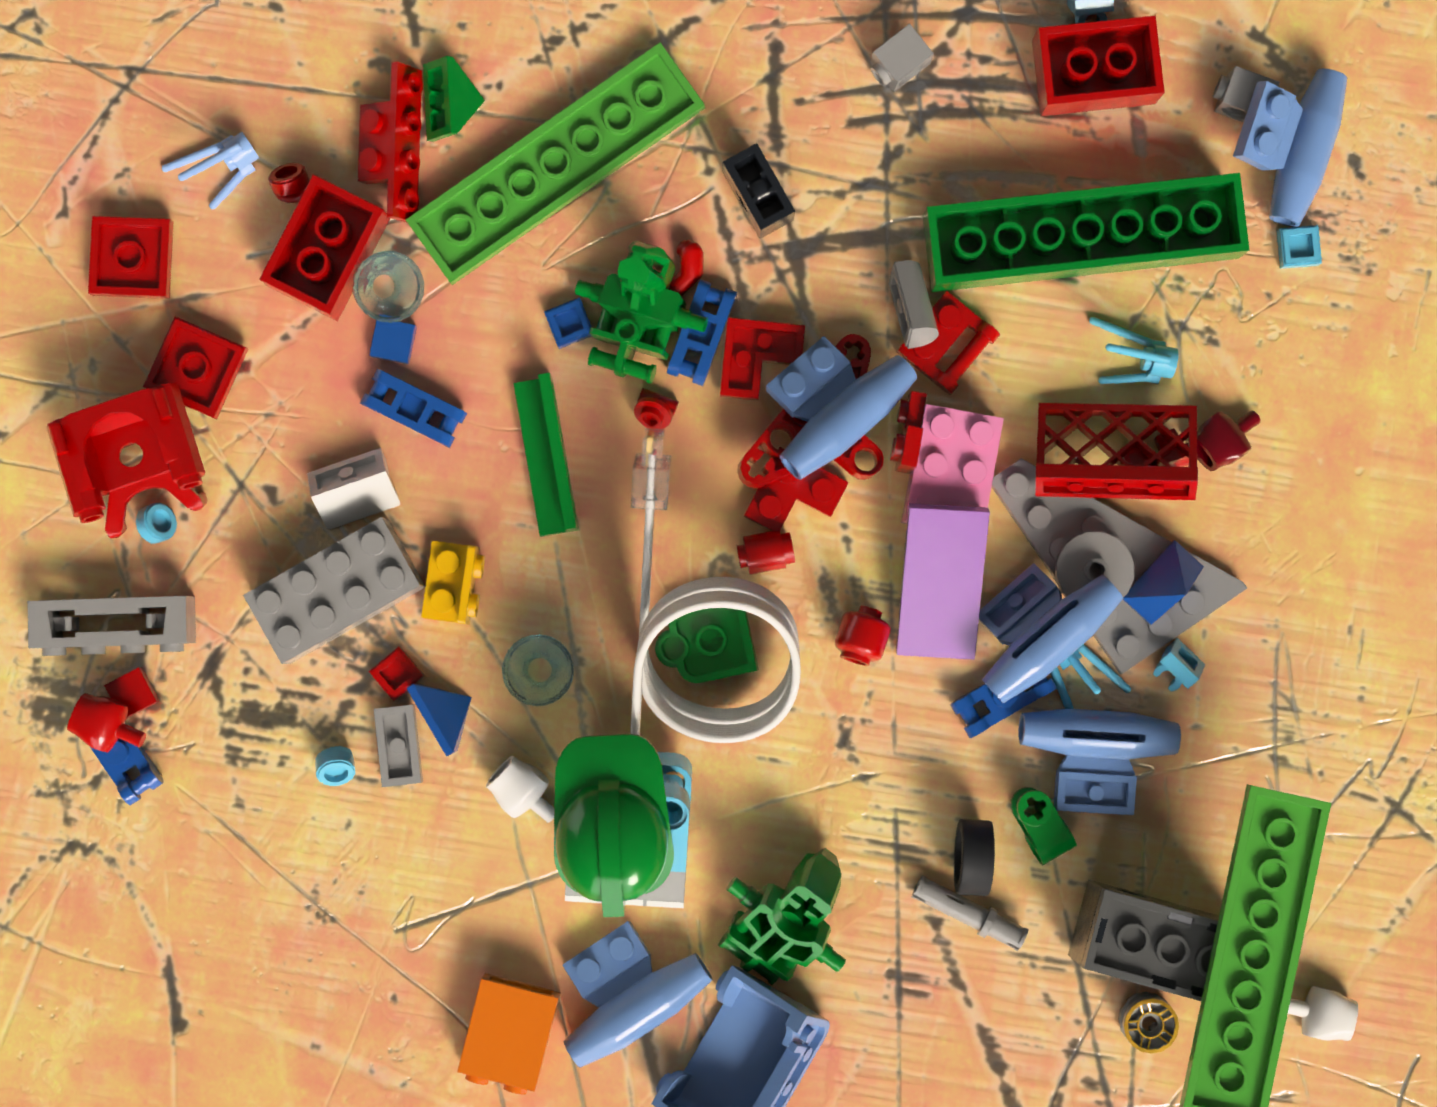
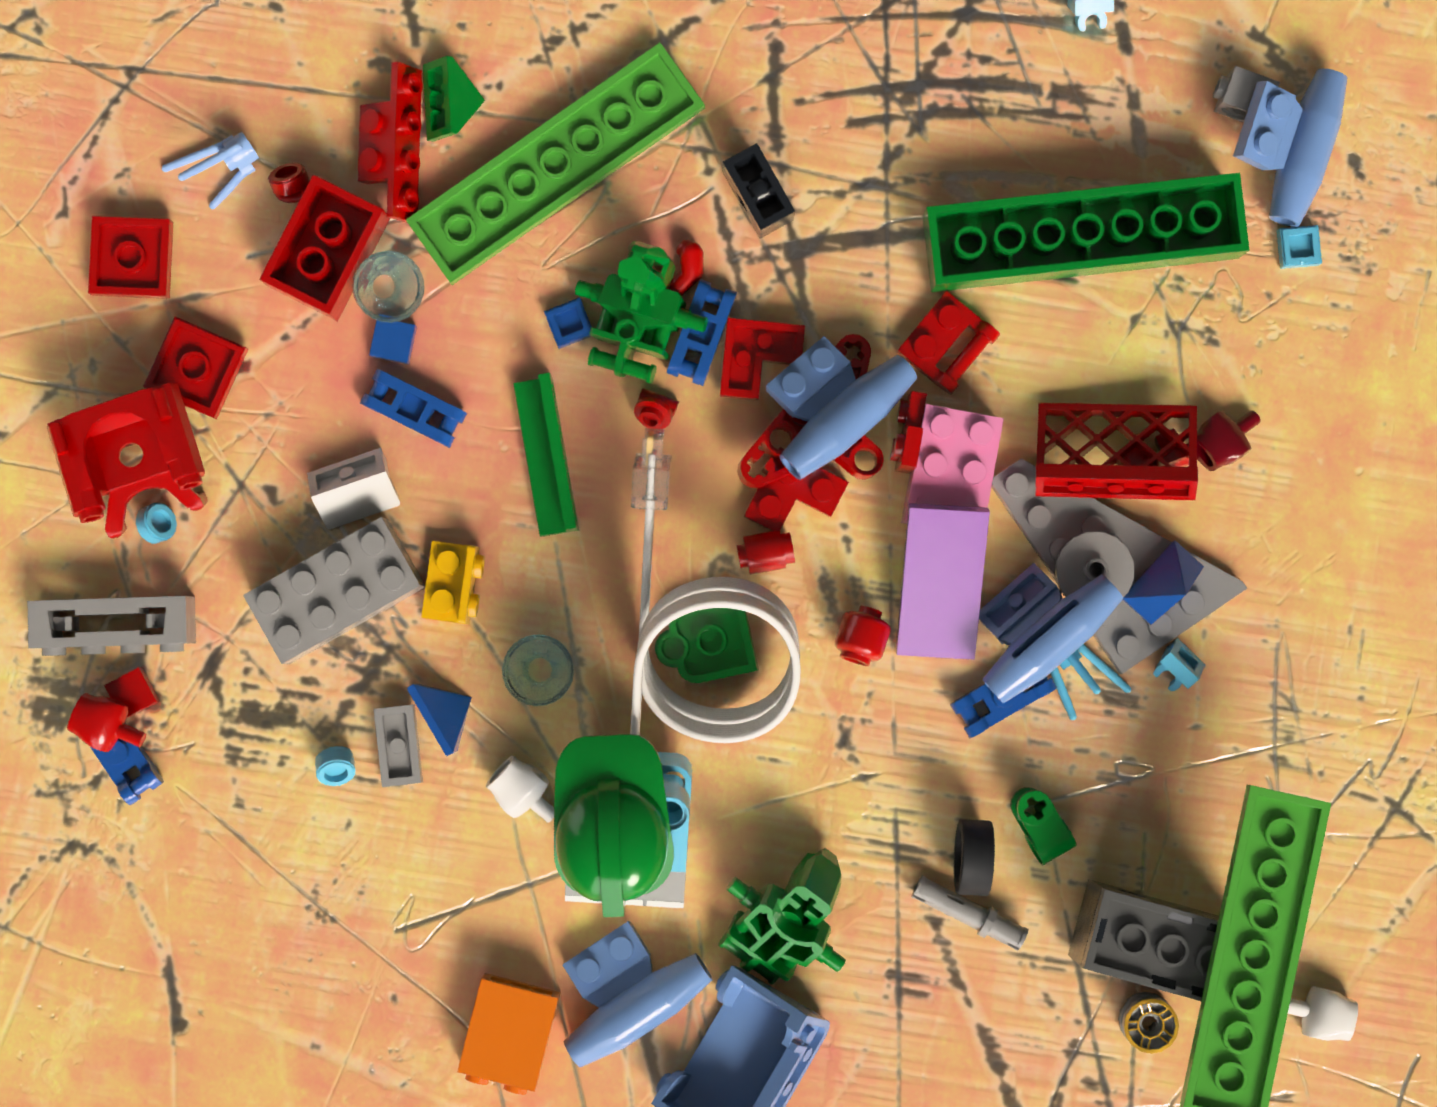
(396, 673): red tile -> none
(900, 58): light grey brick -> none
(912, 304): light grey brick -> none
(1097, 754): medium blue plate -> none
(1098, 65): red brick -> none
(1155, 358): medium azure plant -> none

